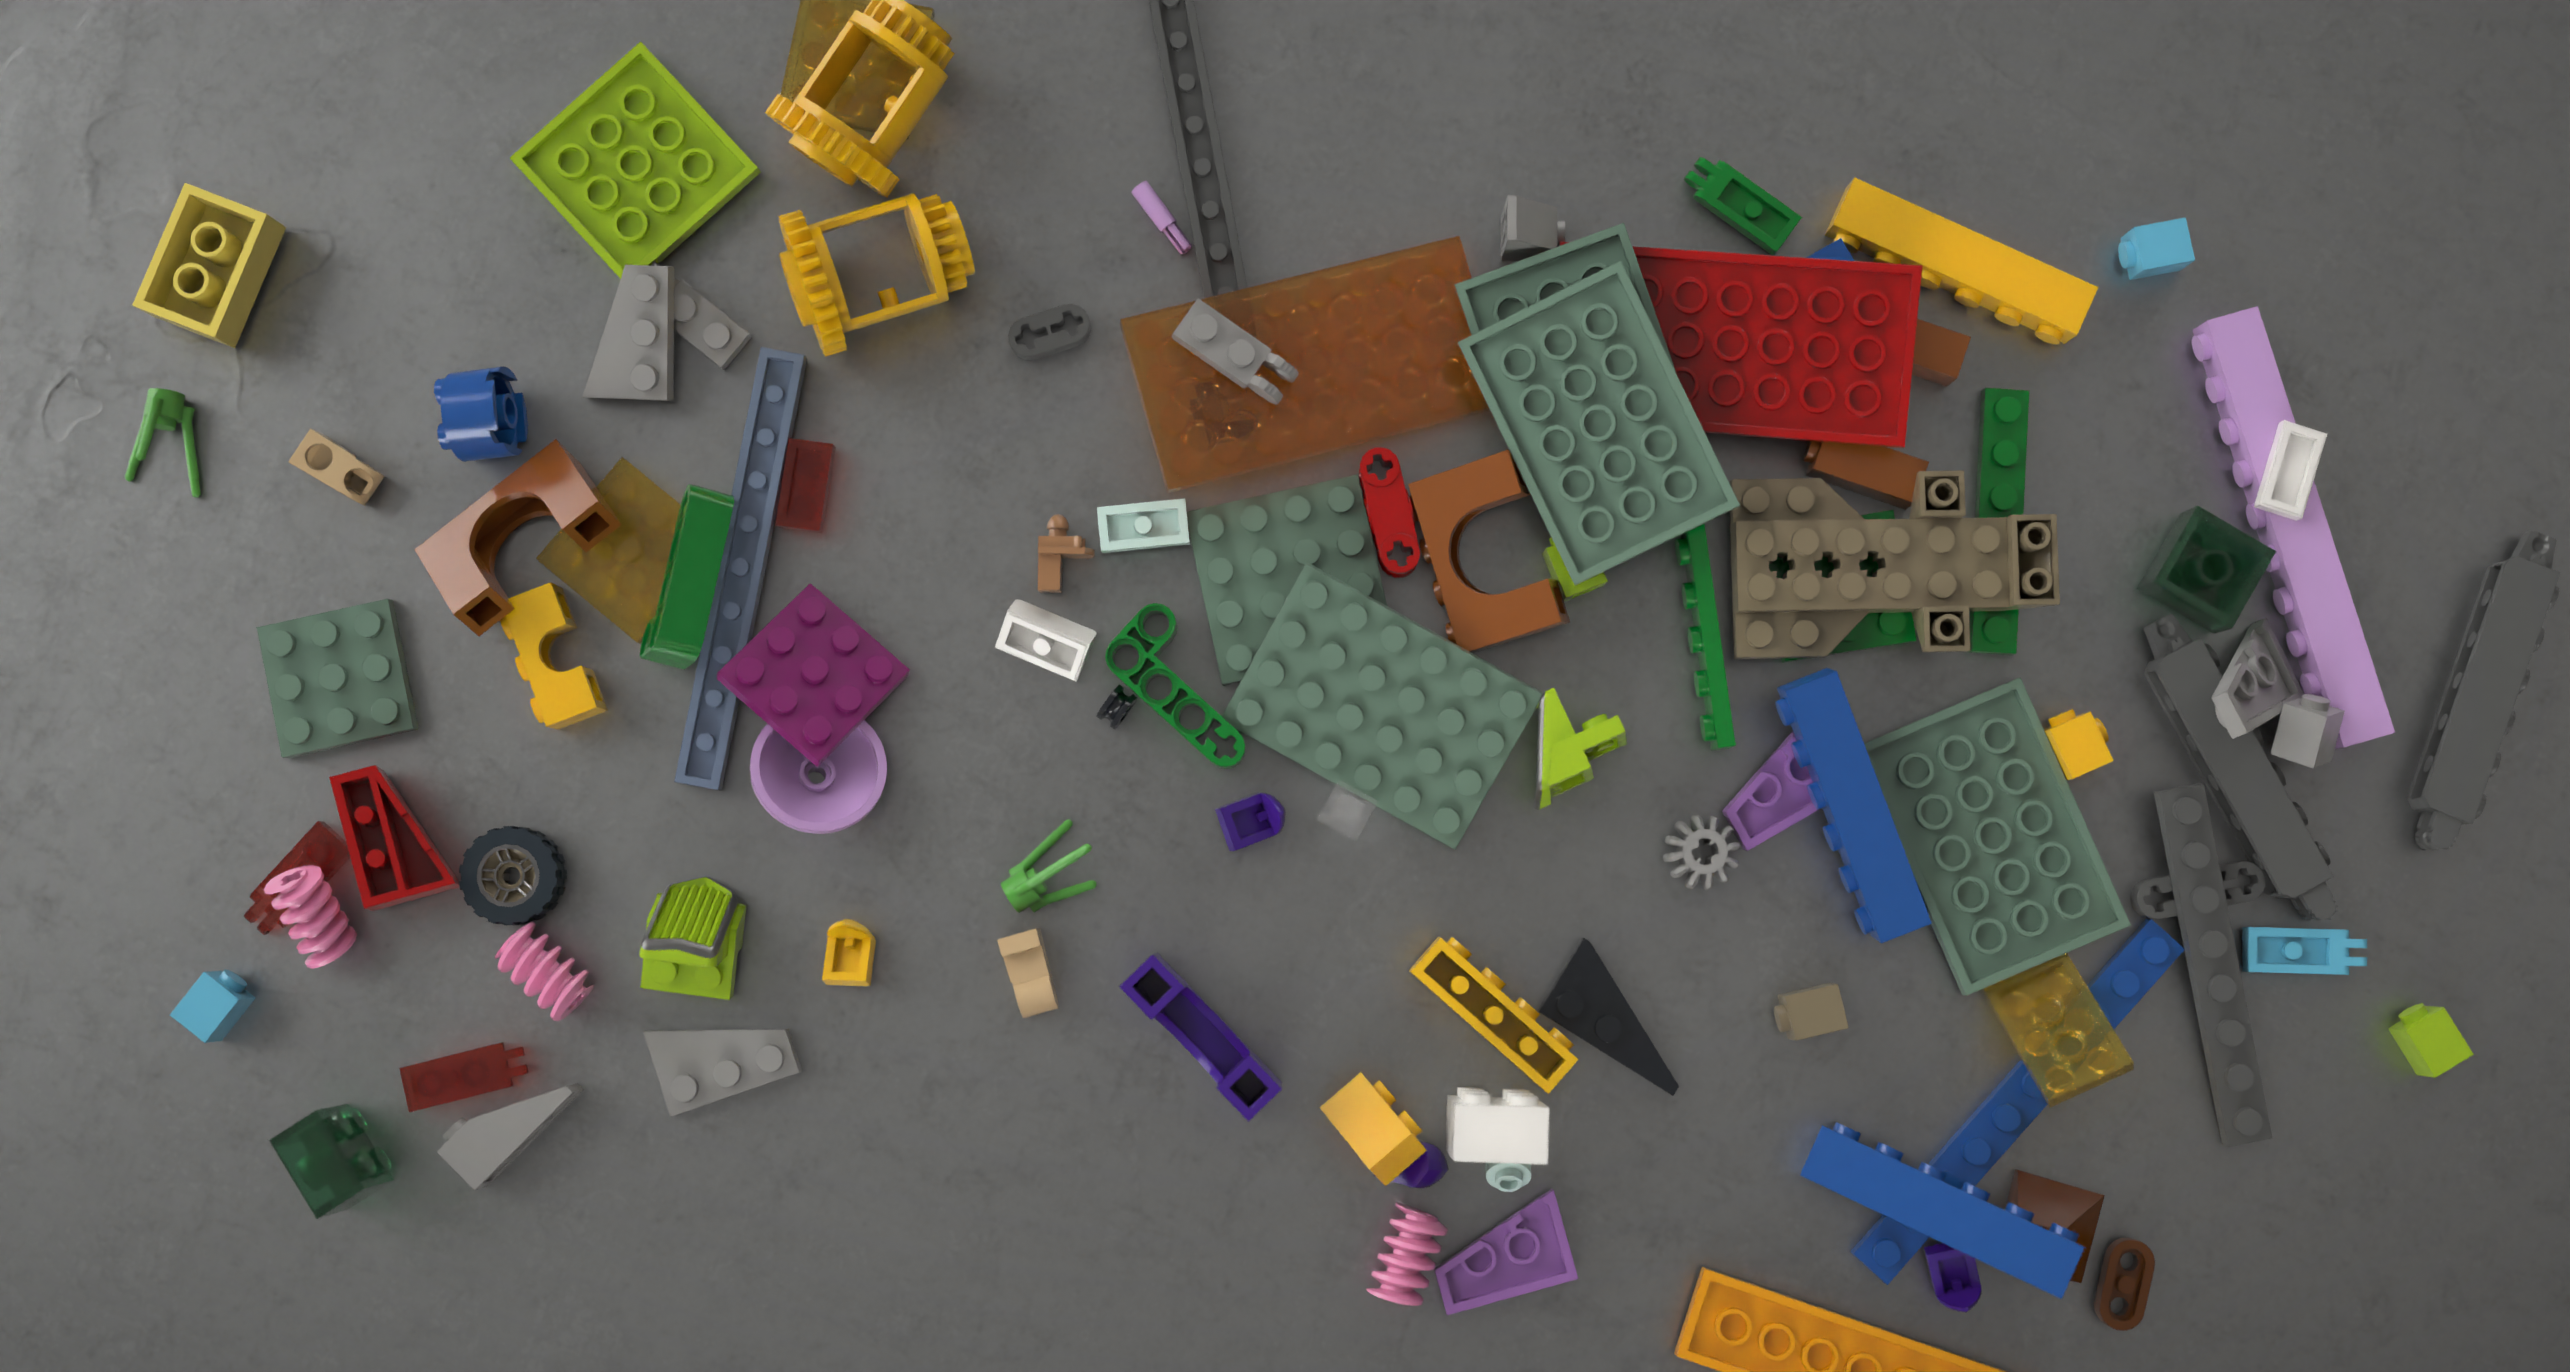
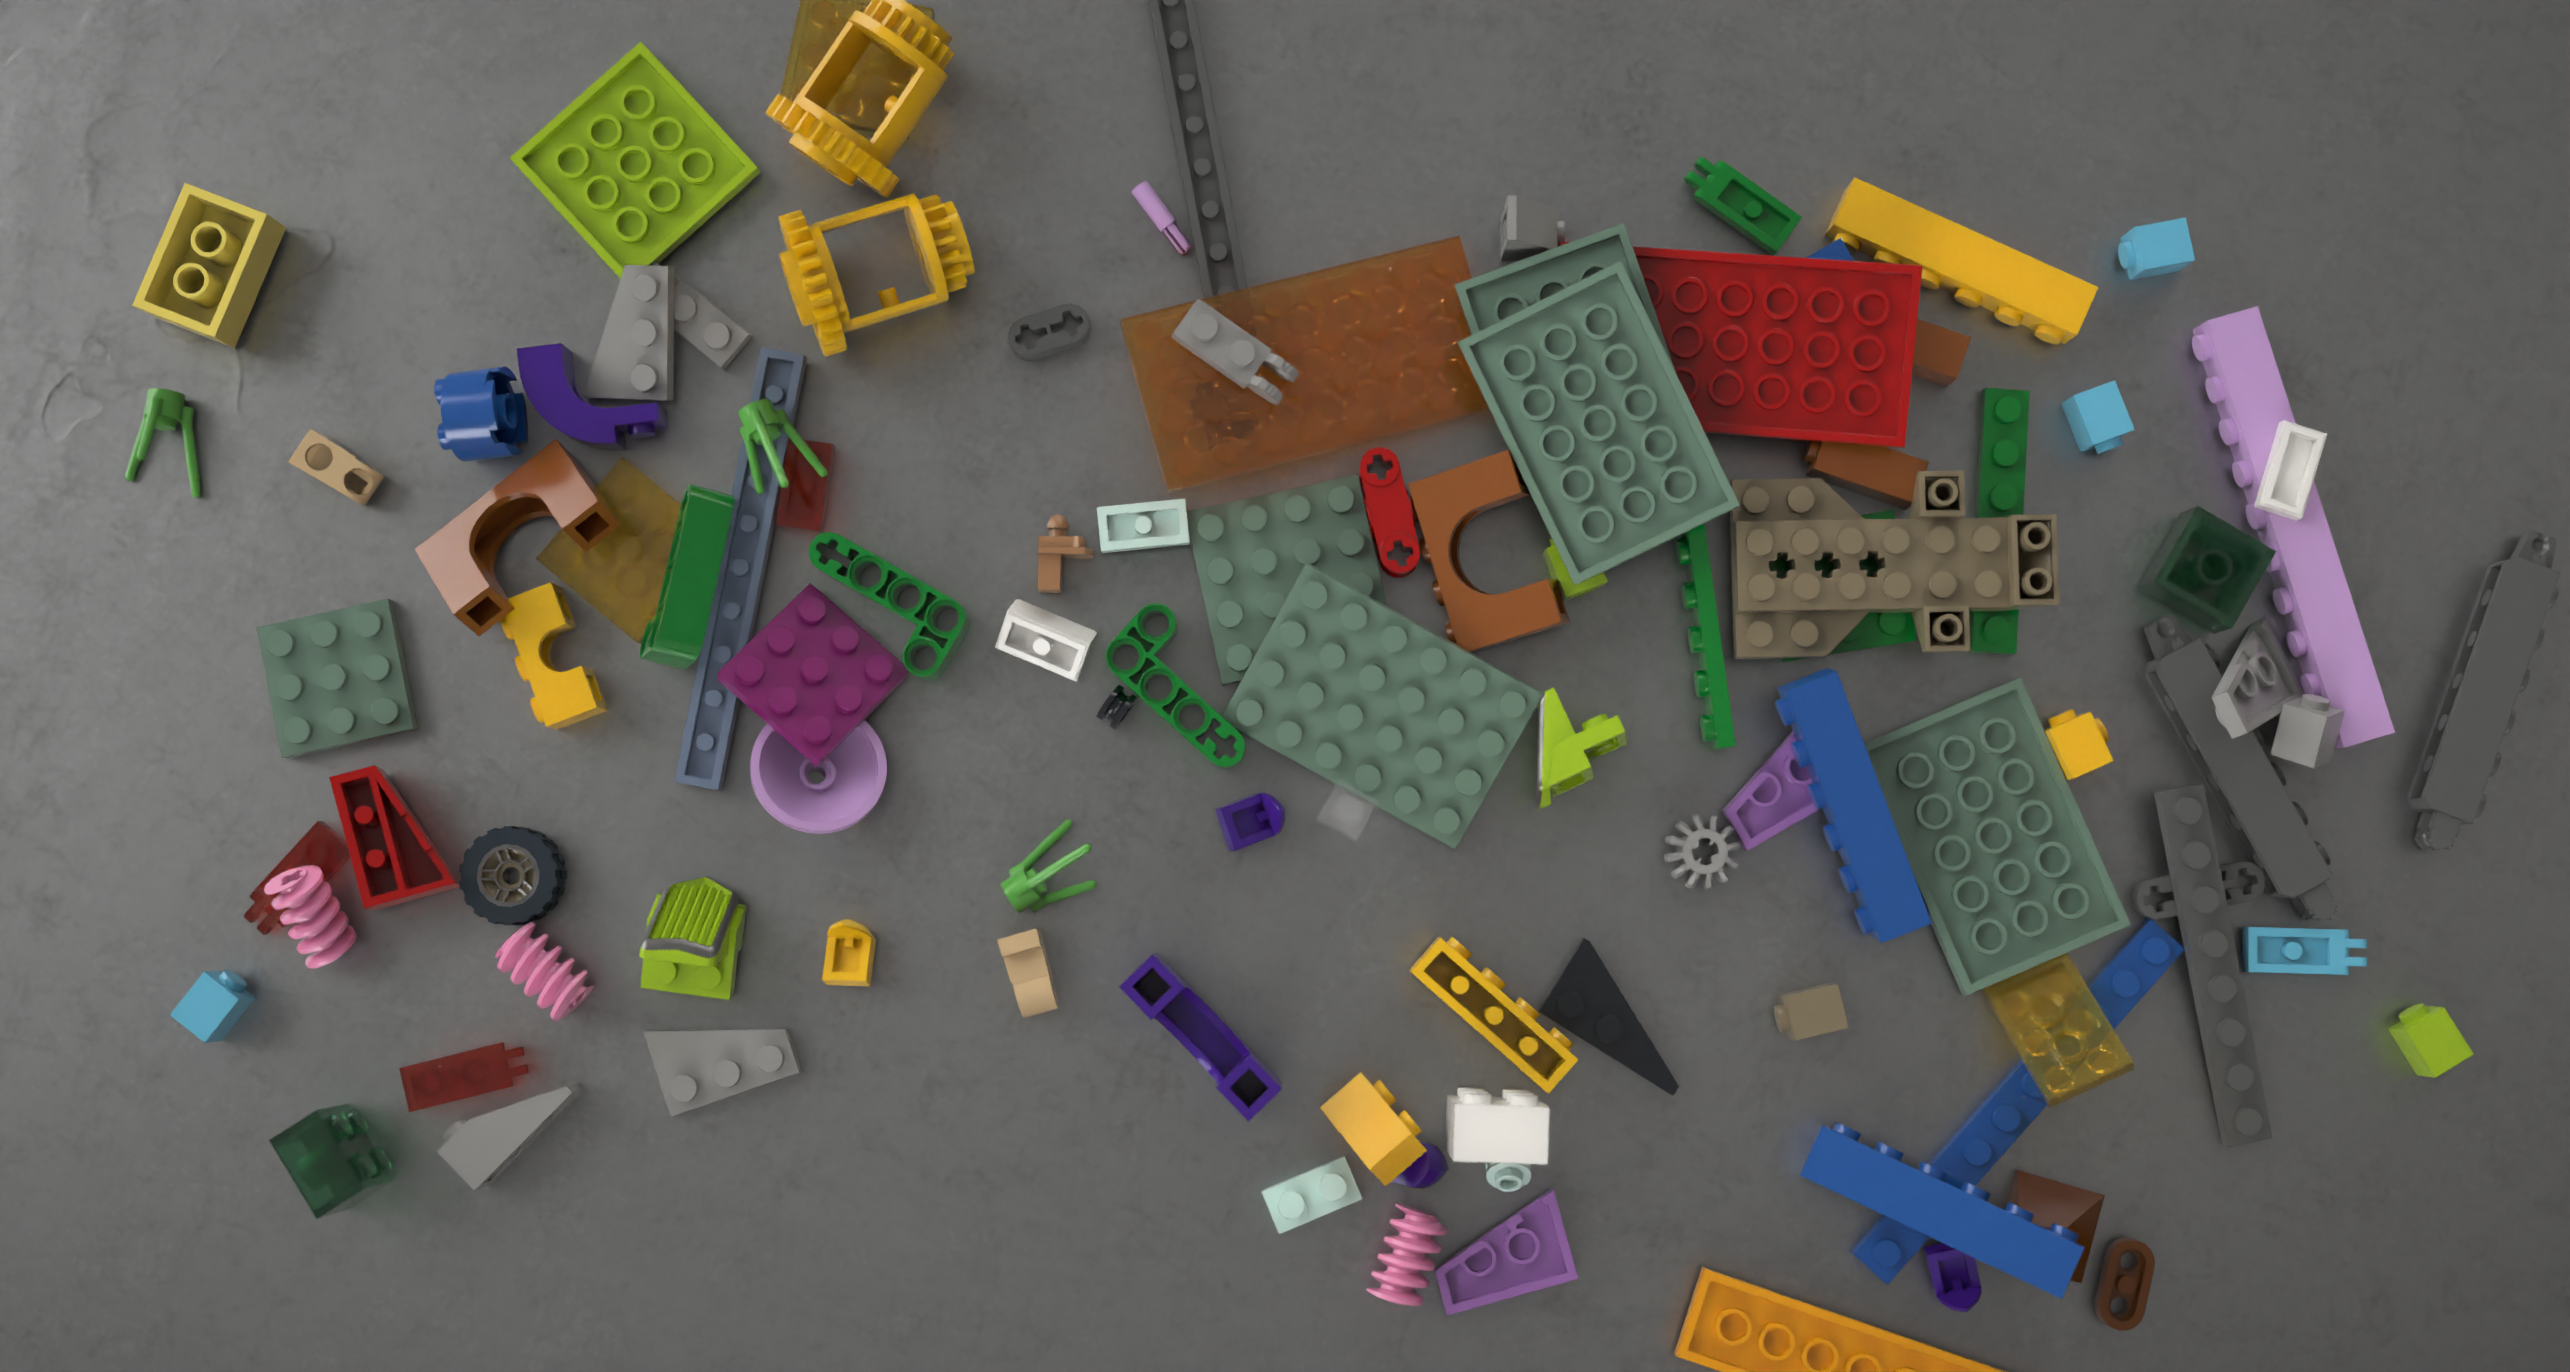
(552, 390): none -> dark purple arch
(763, 426): none -> bright green plant
(886, 594): none -> green beam
(1311, 1194): none -> light aqua plate
(2098, 418): none -> medium azure brick

